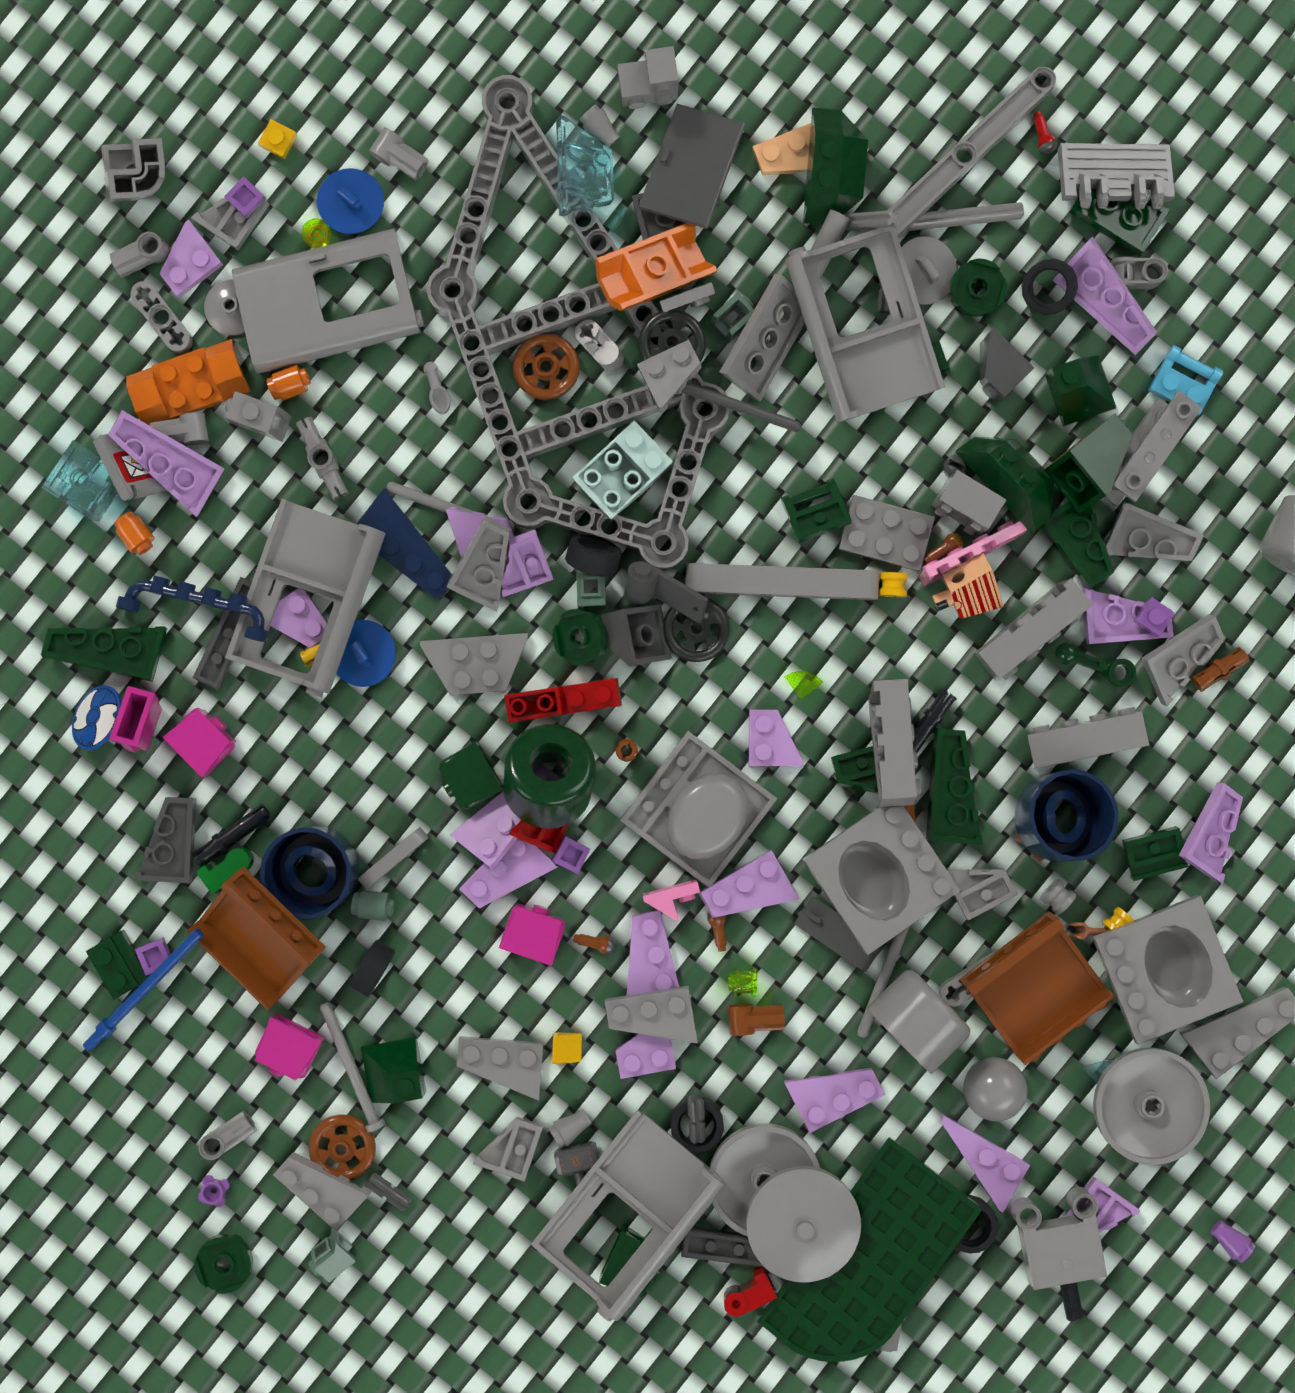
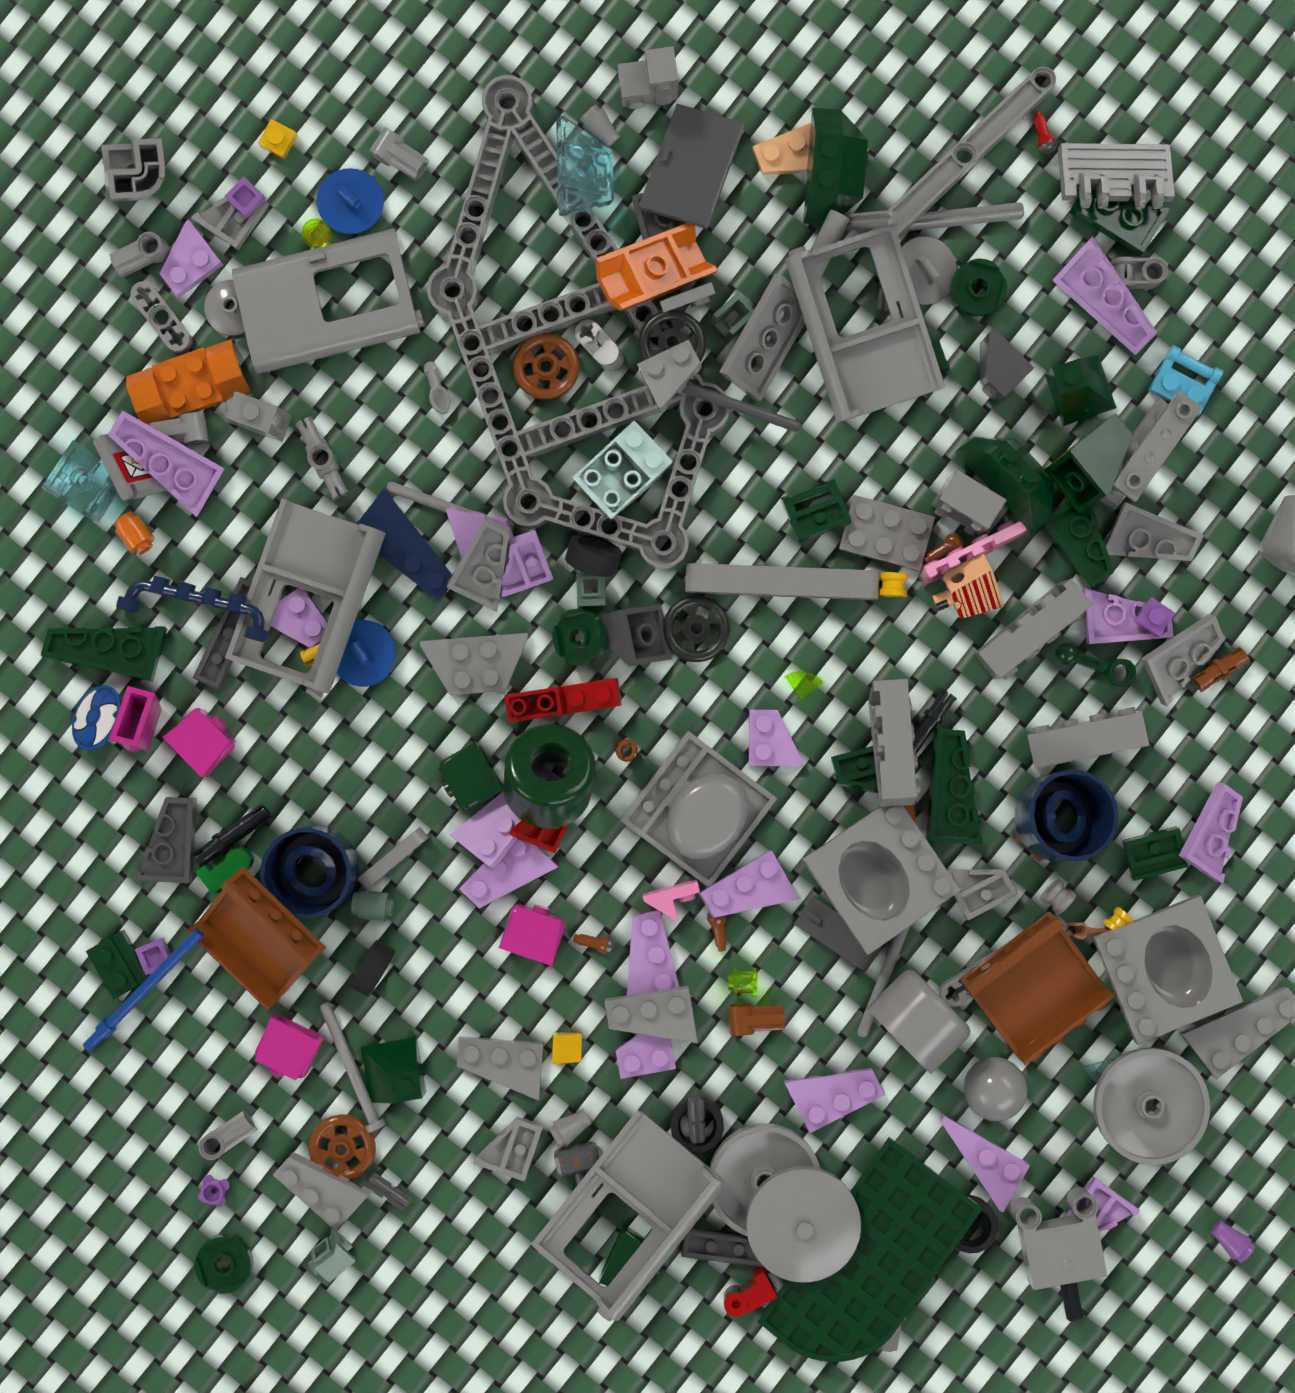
(288, 383): orange brick -> none
(571, 854): medium lavender plate -> none
(646, 581): dark grey door -> none
(949, 470): dark grey hinge -> none
(1071, 284): black tyre -> none

